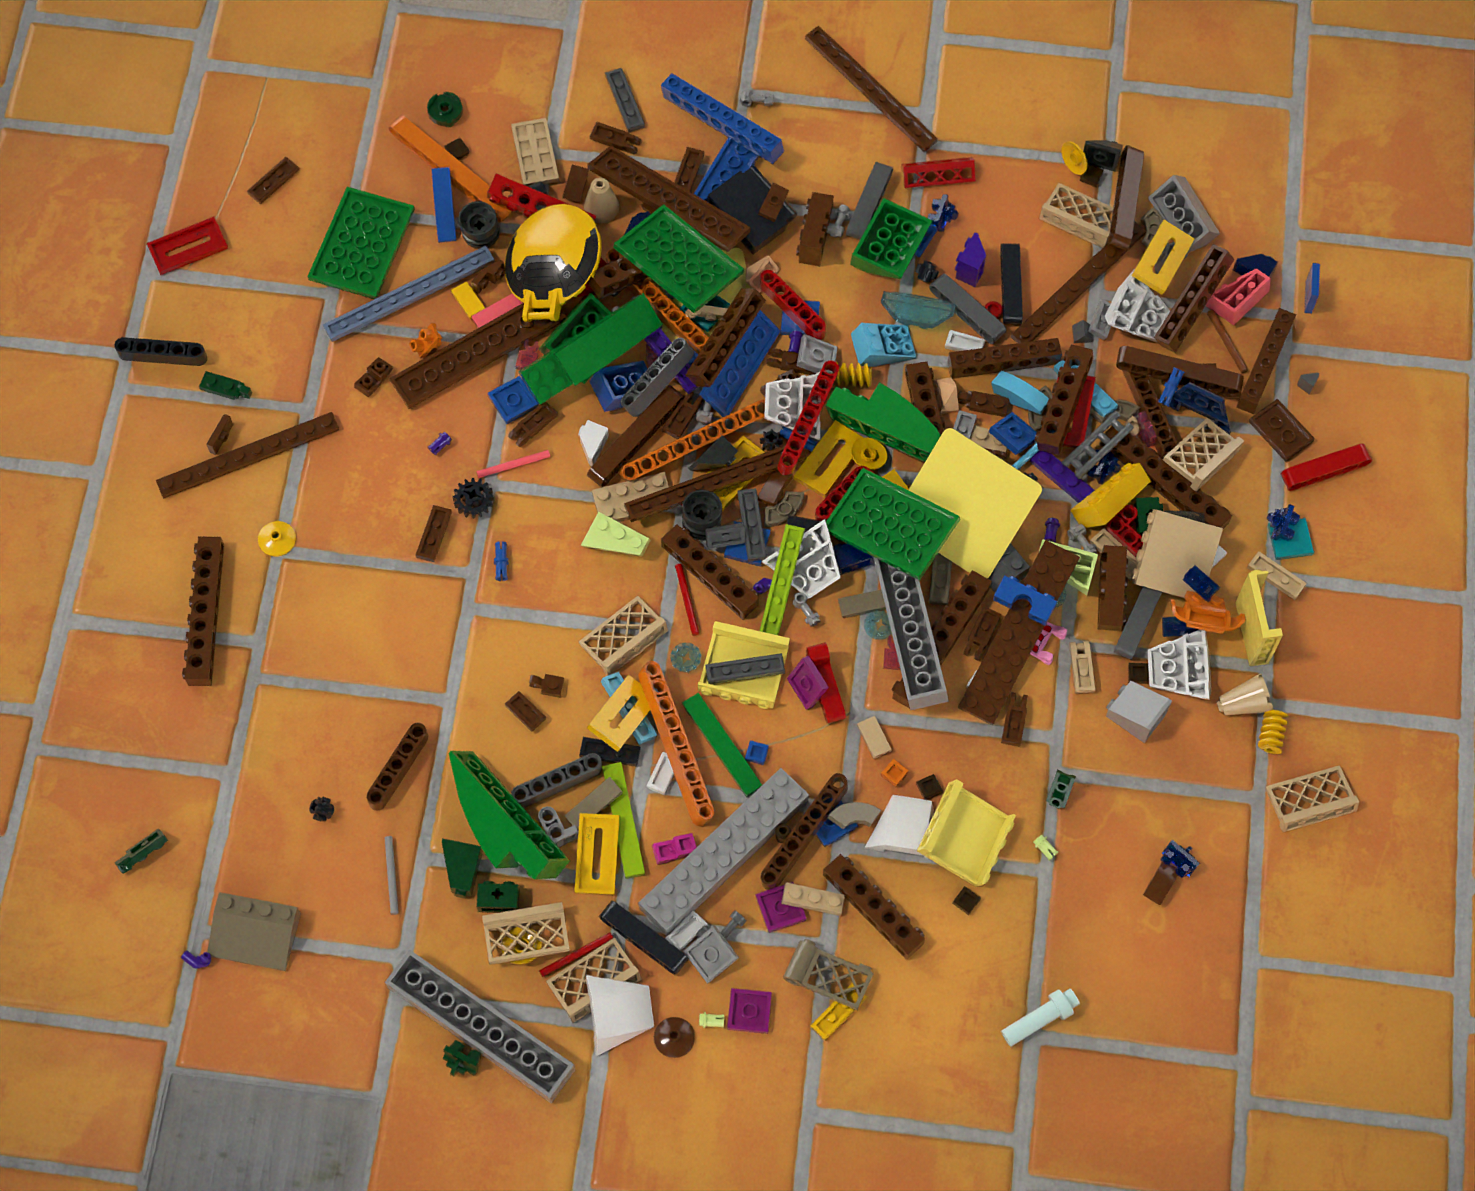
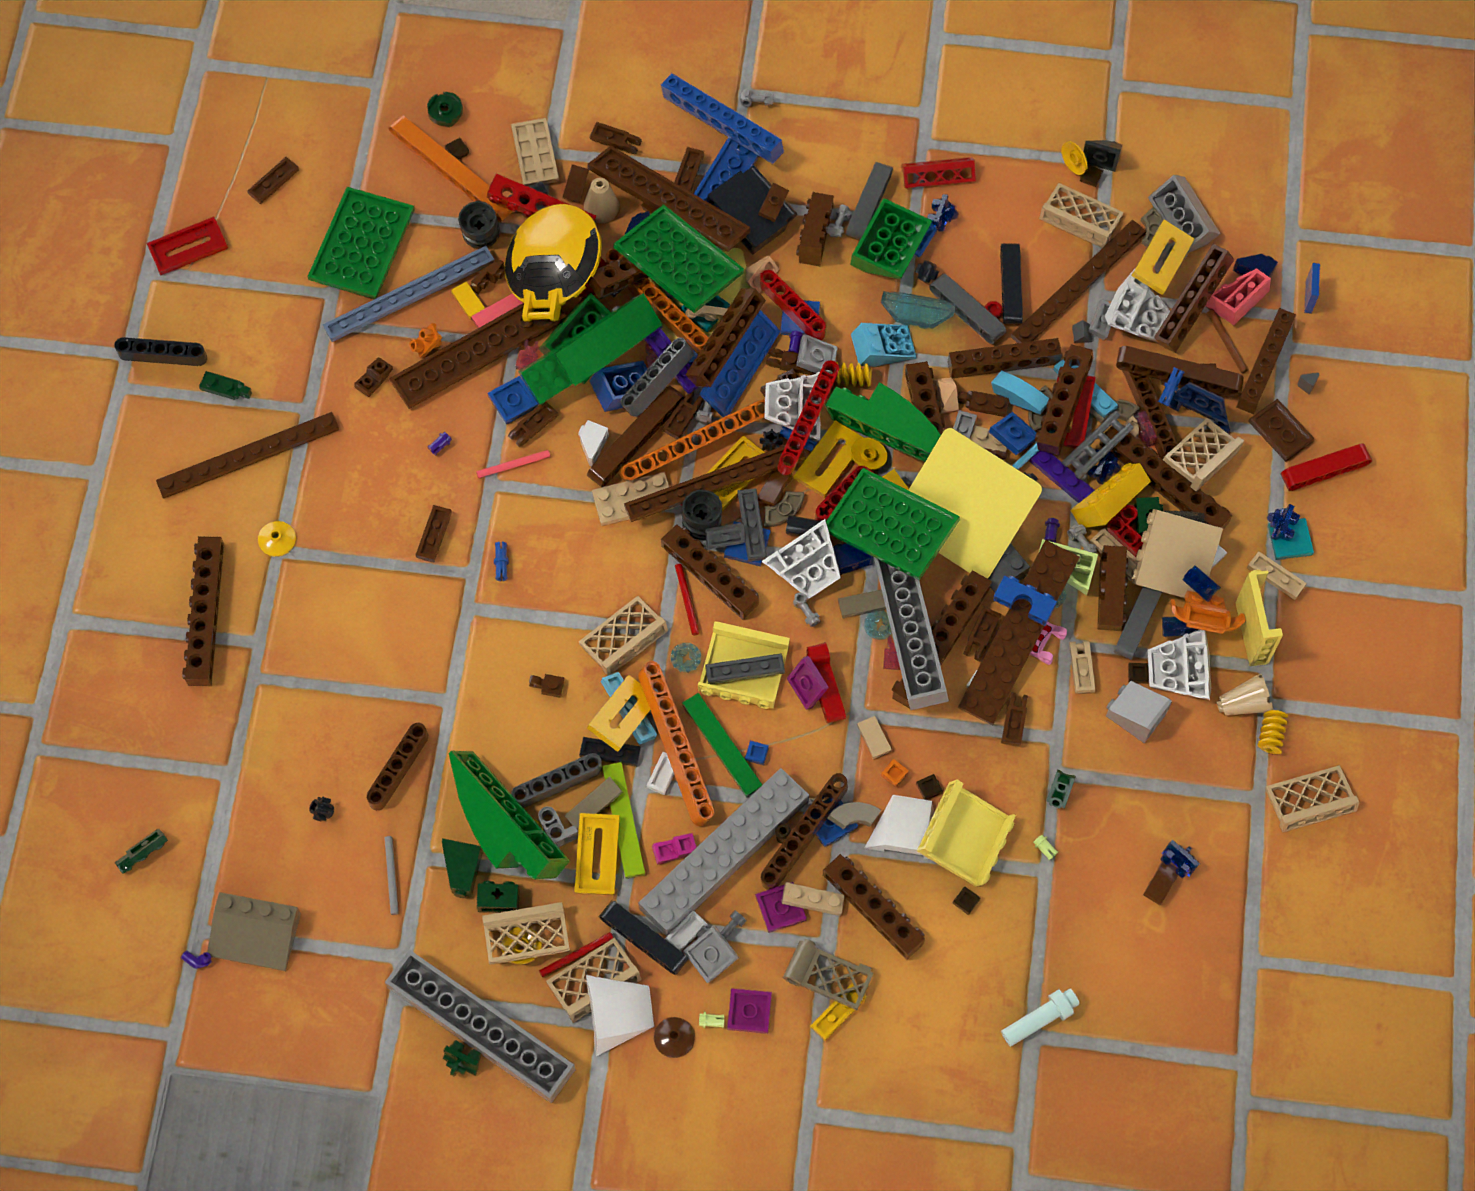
(220, 434): reddish brown plate -> none
(443, 204): blue slope -> none
(472, 496): black gear -> none
(525, 711): reddish brown plate -> none
(615, 537): yellowish green wedge -> none
(624, 100): dark grey tile -> none
(716, 456): pearl dark grey slope -> none
(762, 585): dark purple arm -> none
(782, 579): lime tile -> none
(871, 88): reddish brown plate -> none
(940, 580): dark tan tile -> none
(959, 341): white tile -> none
(971, 261): dark purple slope -> none
(1126, 197): reddish brown beam -> none

